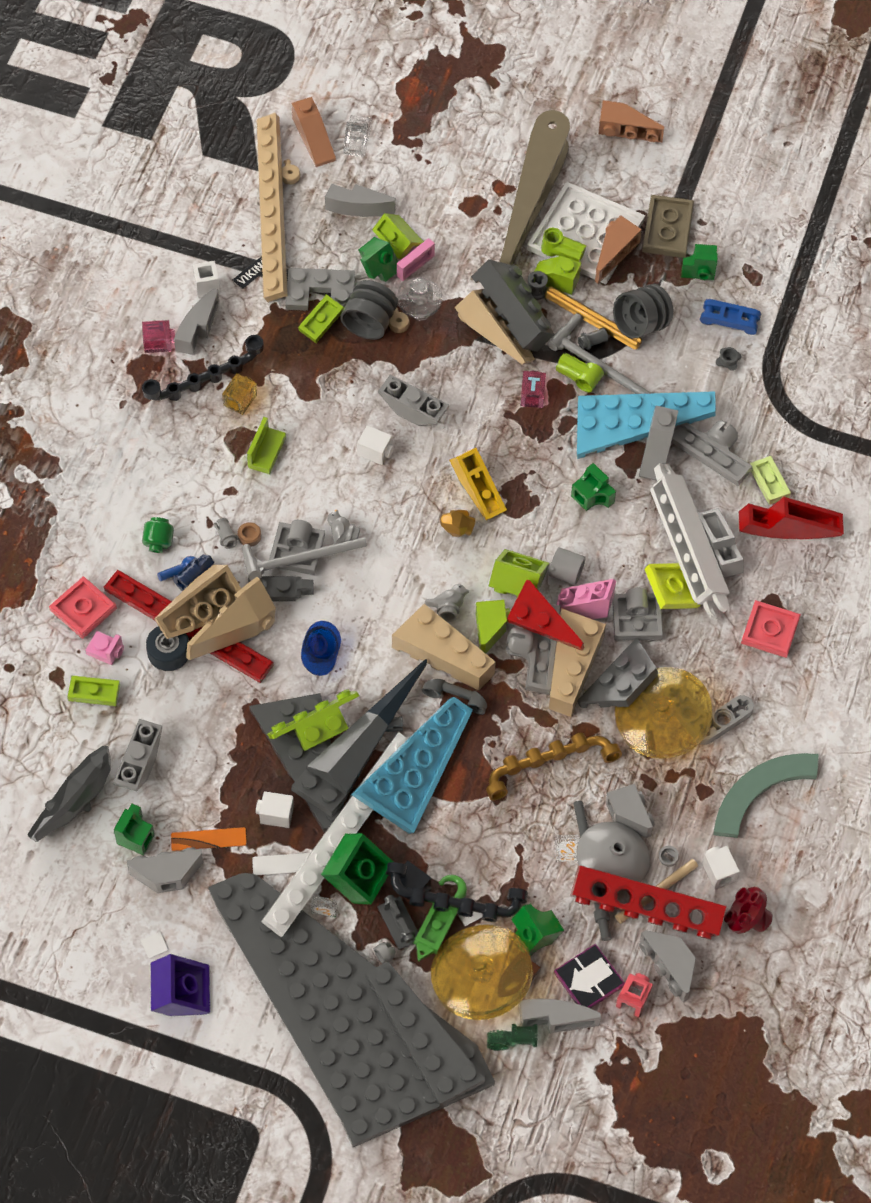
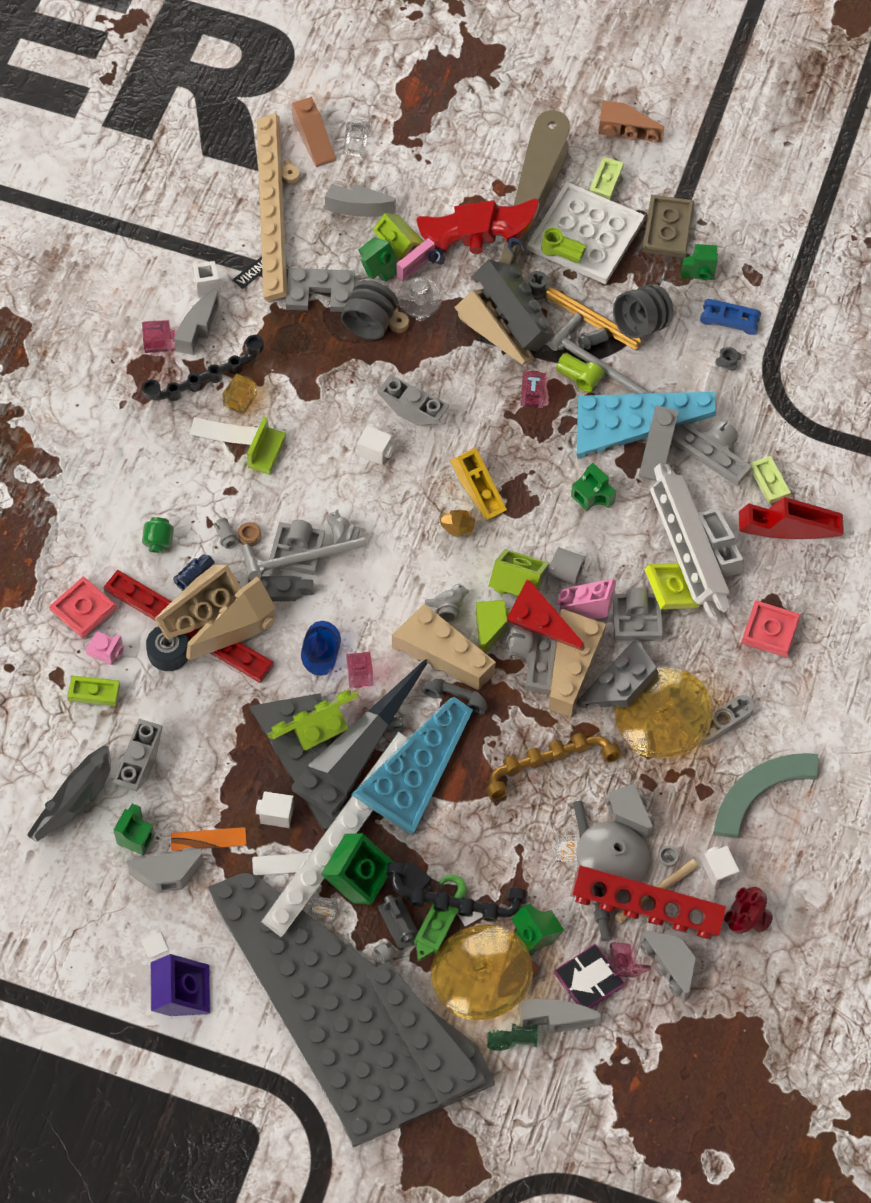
(171, 572): blue bar -> none
(223, 431): none -> white sticker
(321, 318): lime plate -> none
(359, 669): none -> clear pink brick
(477, 225): none -> red torso
(561, 273): lime slope -> none
(606, 177): none -> yellowish green plate
(619, 241): nougat slope -> none
(623, 961): none -> clear pink bracket
(635, 992): coral window -> none

